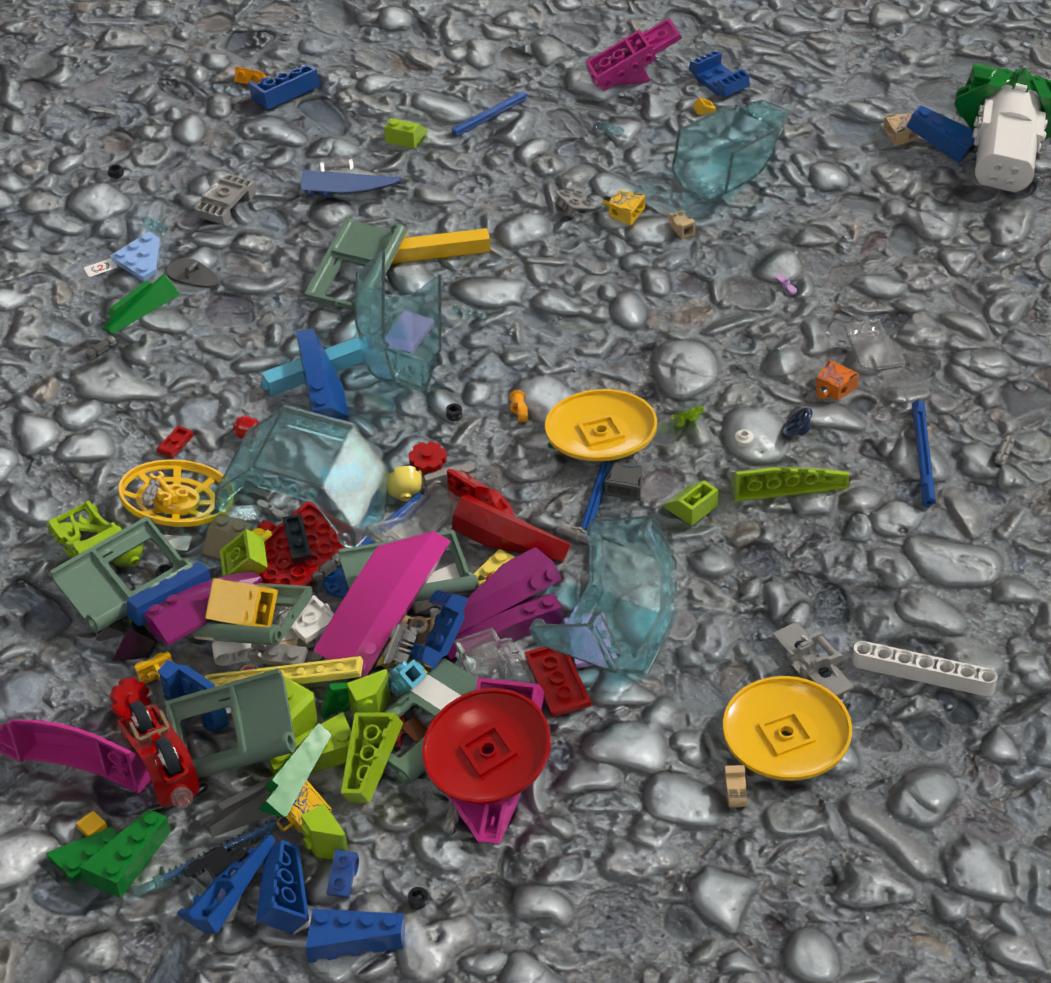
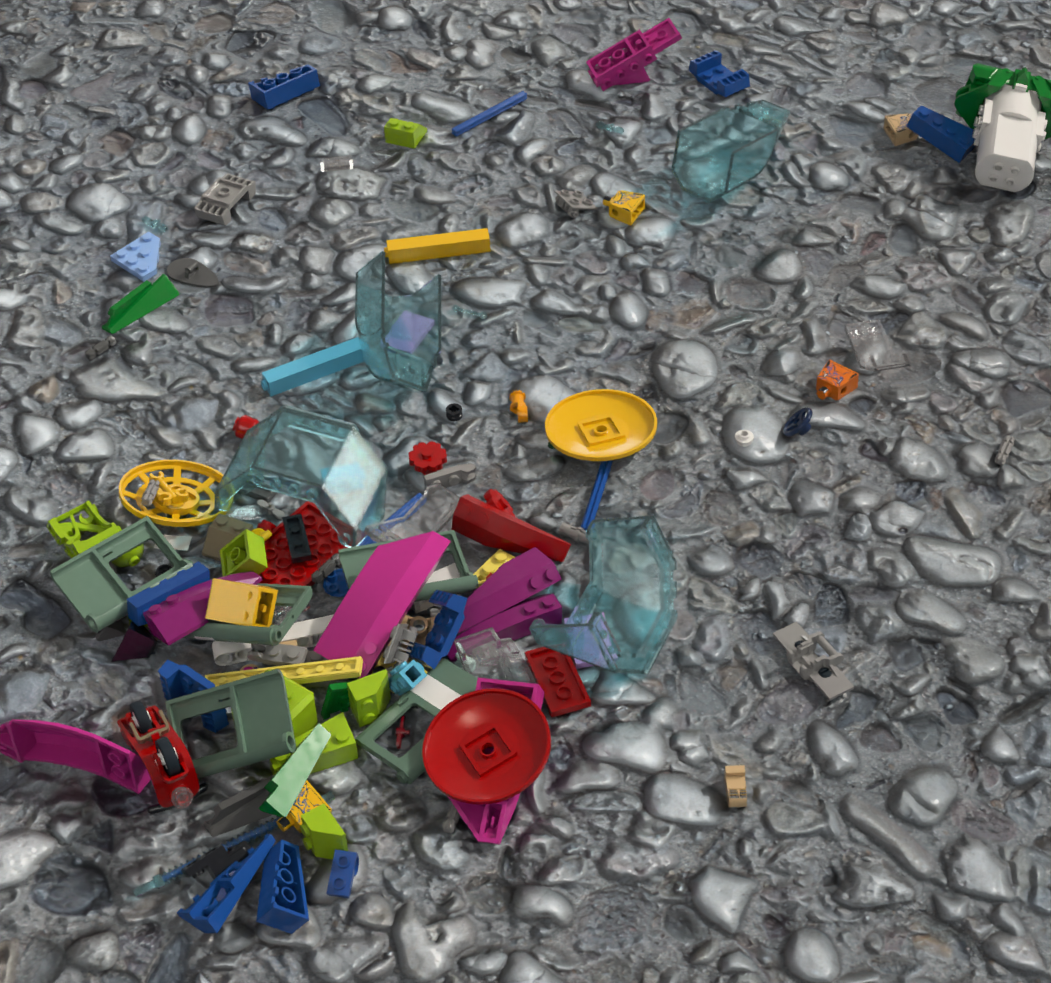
(73, 855): green wing -> none
(91, 824): yellow tile -> none
(100, 267): white sticker -> none
(115, 171): black plate -> none
(126, 693): red plant -> none
(126, 855): green wedge -> none
(148, 670): yellow hips -> none
(175, 442): red plate -> none
(245, 75): light orange hinge -> none
(312, 620): white plate -> none
(322, 383): blue wedge -> none
(343, 183): blue wedge -> none
(352, 932): blue wedge -> none
(357, 245): sand green piece -> none
(368, 752): lime wedge -> none
(404, 483): light yellow cylinder -> none
(414, 729): reddish brown sticker -> none
(417, 904): black bush -> none
(463, 484): red slope -> none
(625, 480): dark grey torso -> none
(680, 222): tan leg -> none
(691, 414): clear neon green plate -> none
(693, 502): lime slope -> none
(703, 106): yellow slope -> none
(785, 481): lime wedge -> none
(786, 284): lavender piece -> none
(790, 704): yellow dish -> none
(923, 452): blue piece -> none
(924, 668): white beam -> none

